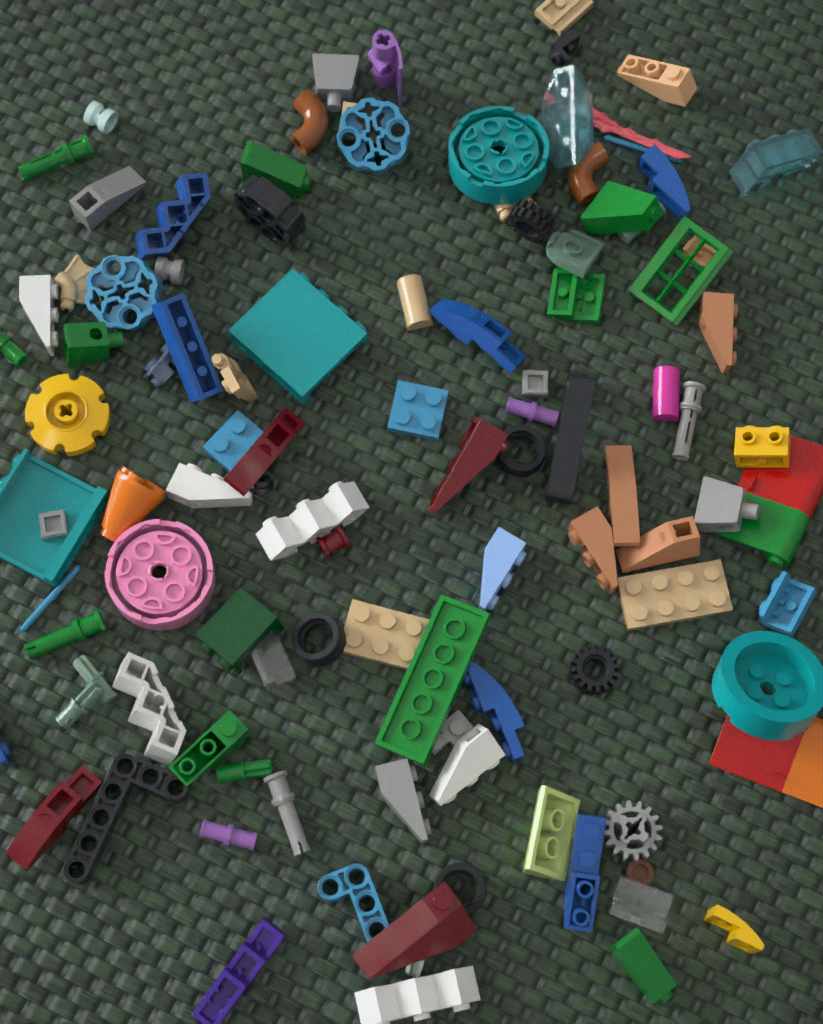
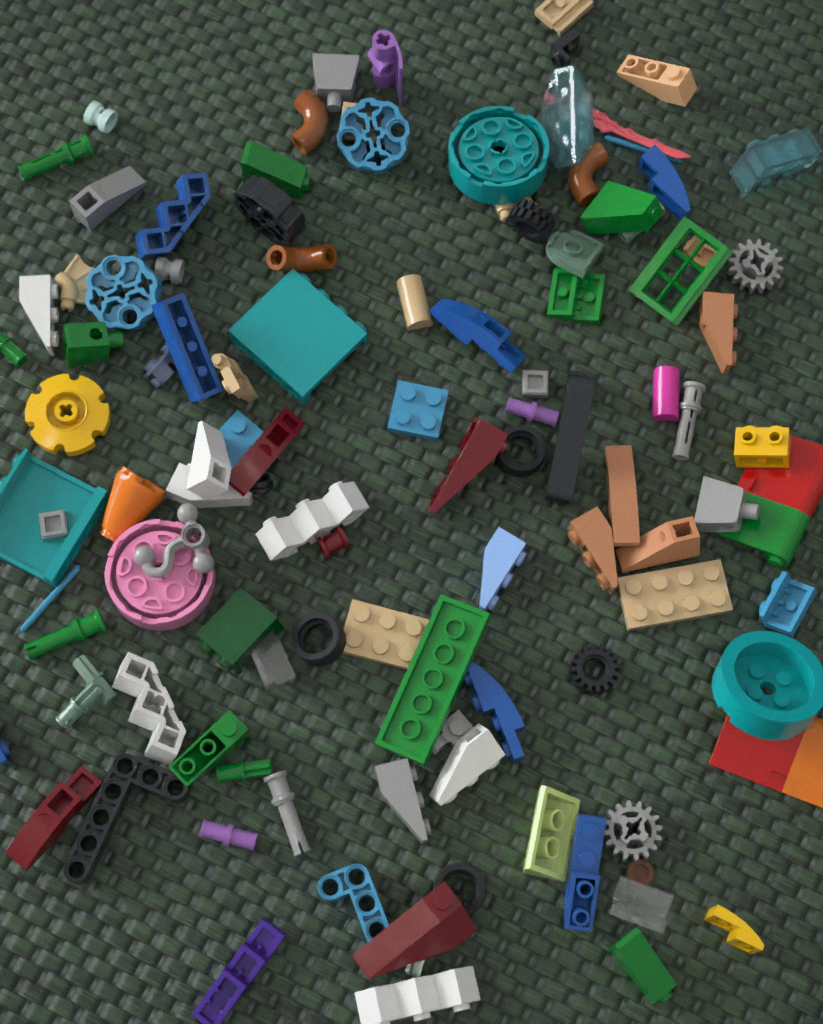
(202, 562): none -> light grey piece
(209, 464): none -> white slope
(301, 258): none -> dark orange cylinder
(759, 257): none -> light grey gear

